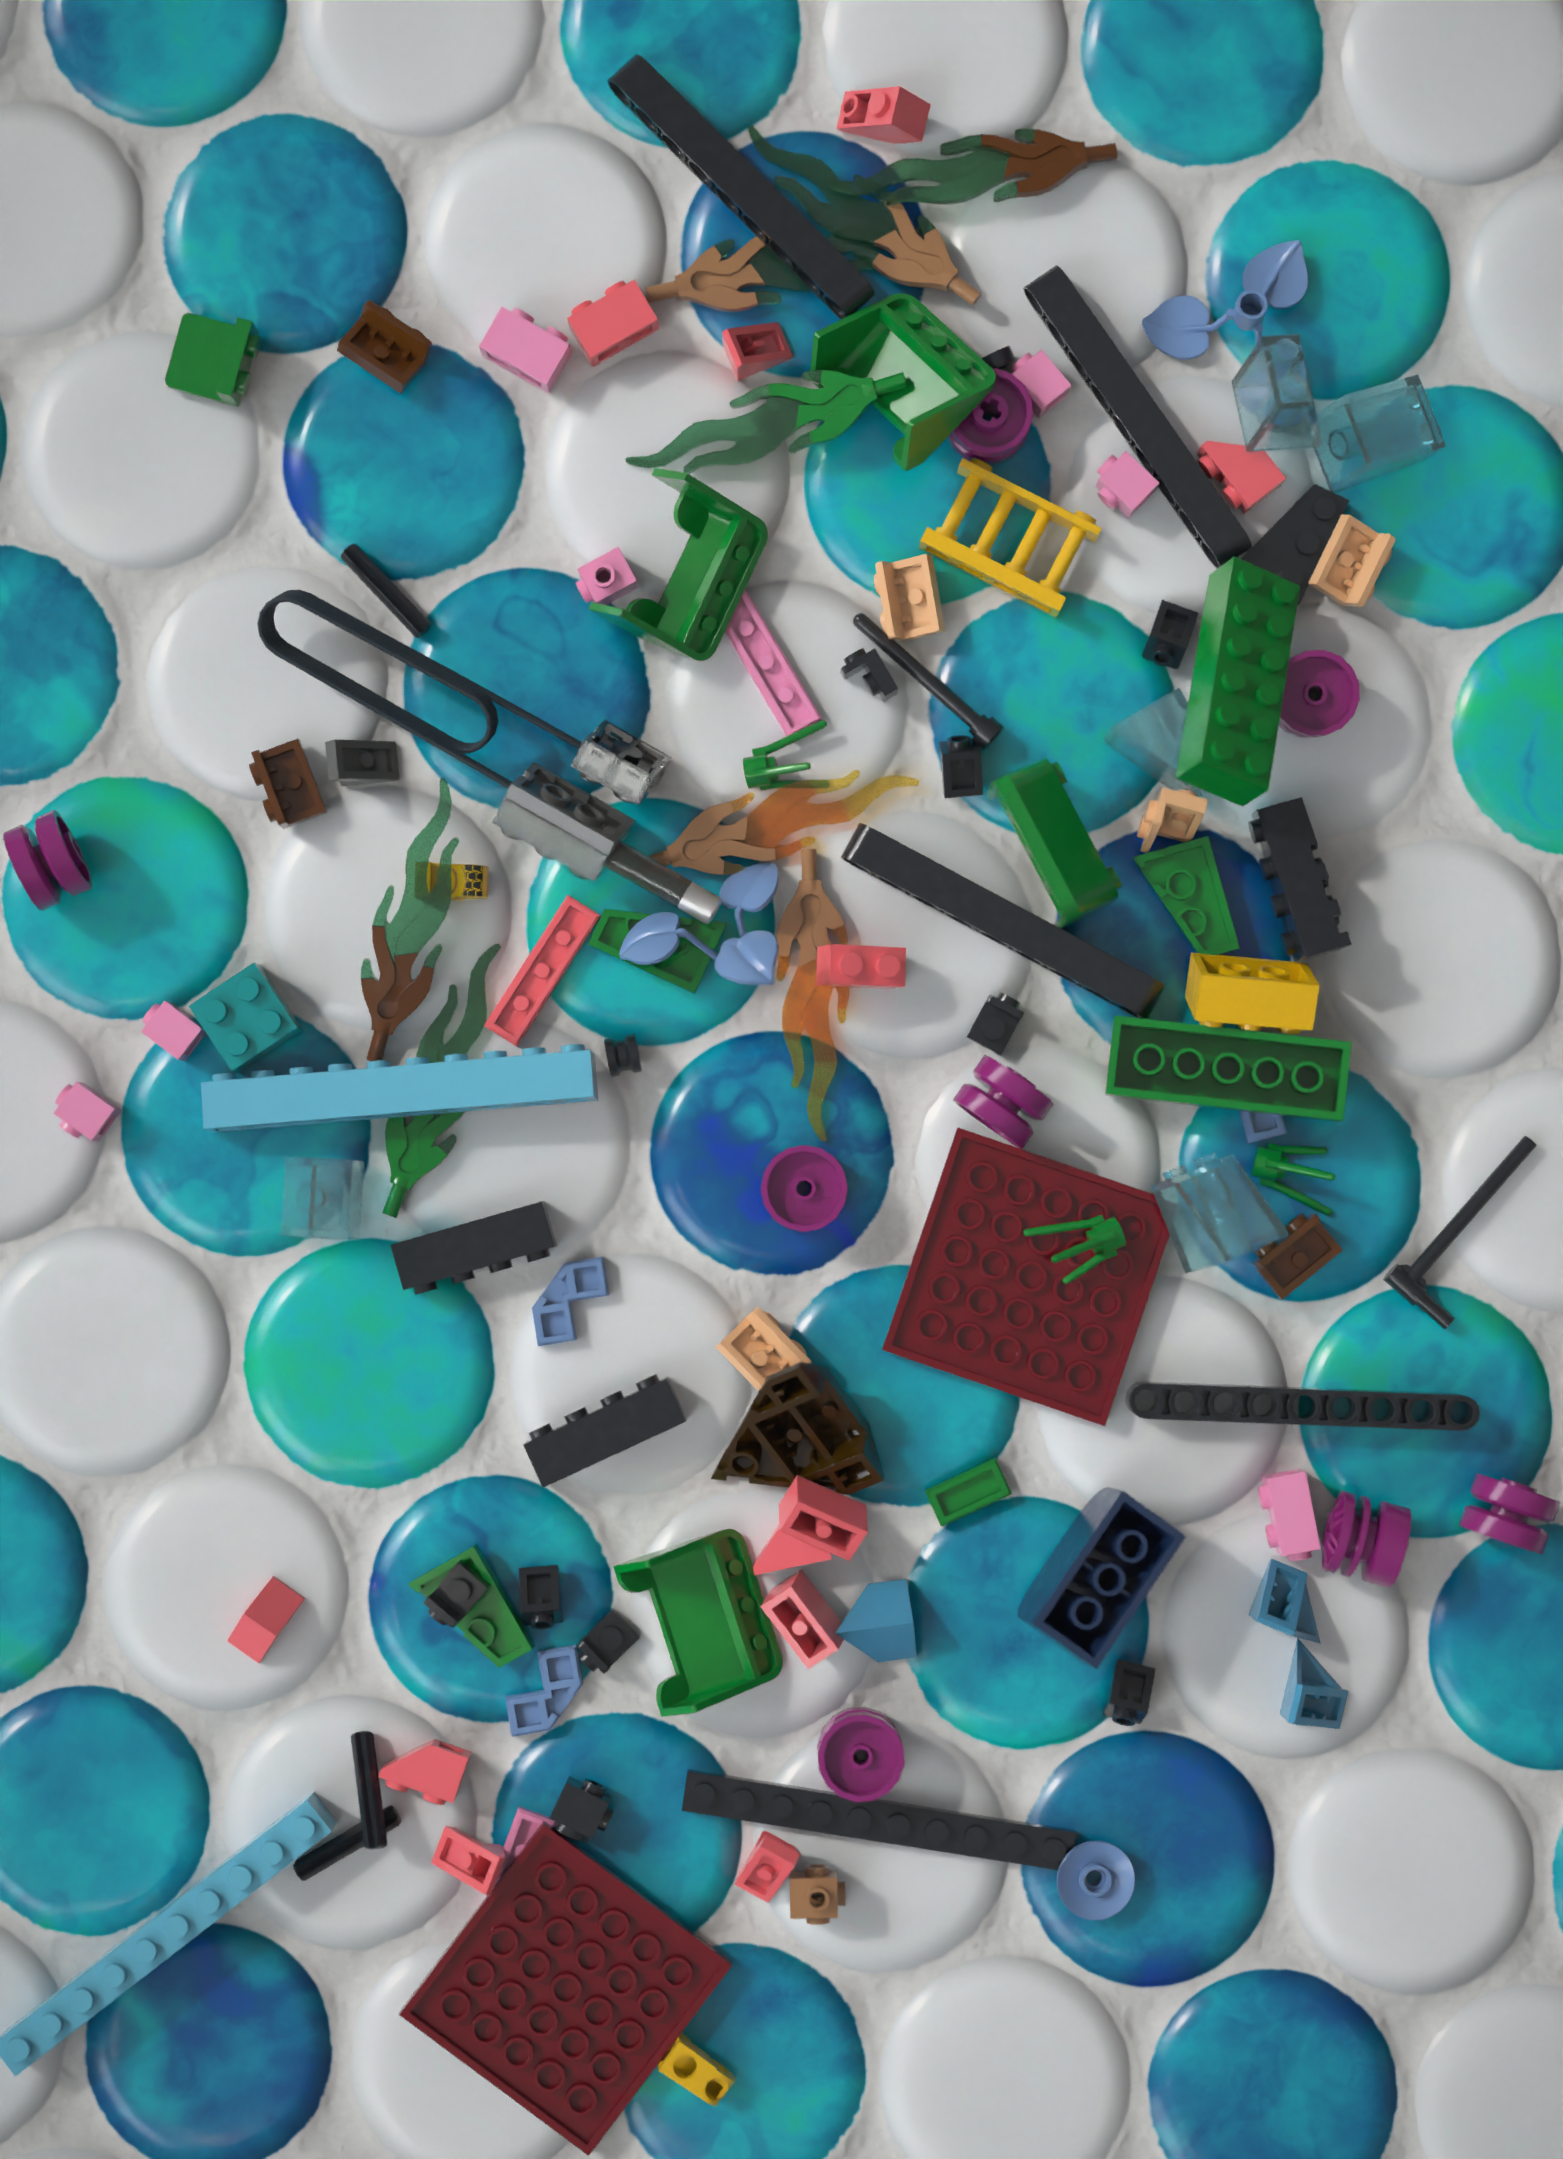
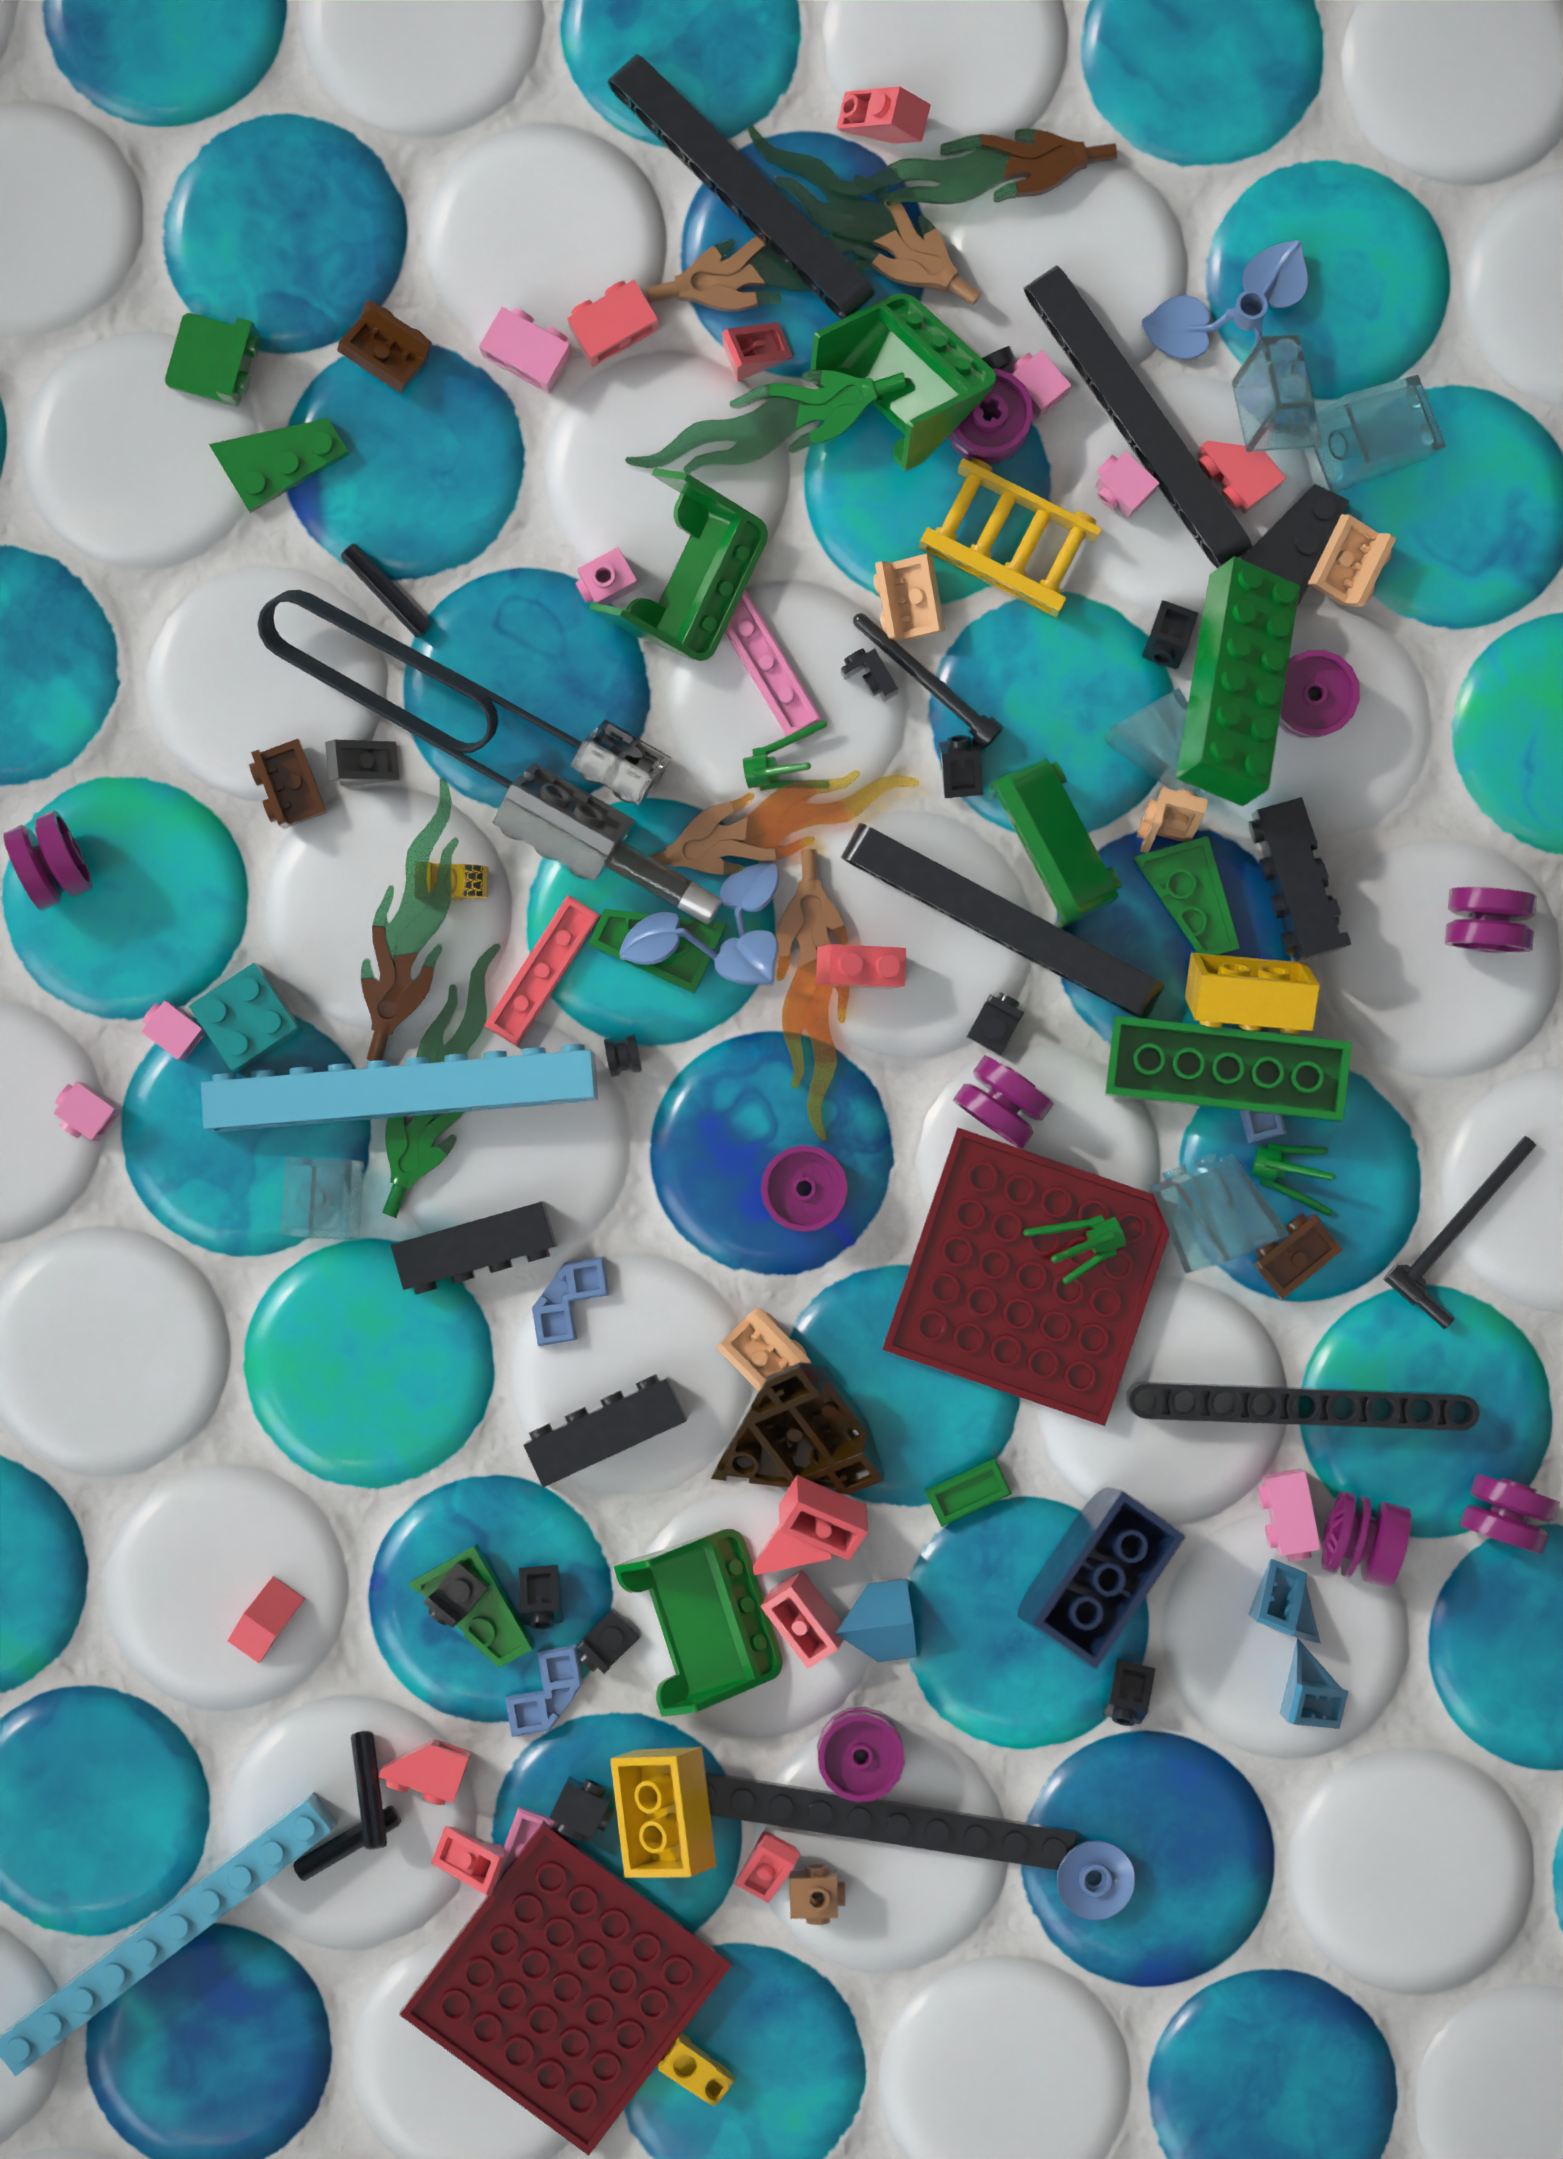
(278, 459): none -> green wing
(663, 1812): none -> yellow brick
(1491, 916): none -> magenta wheel

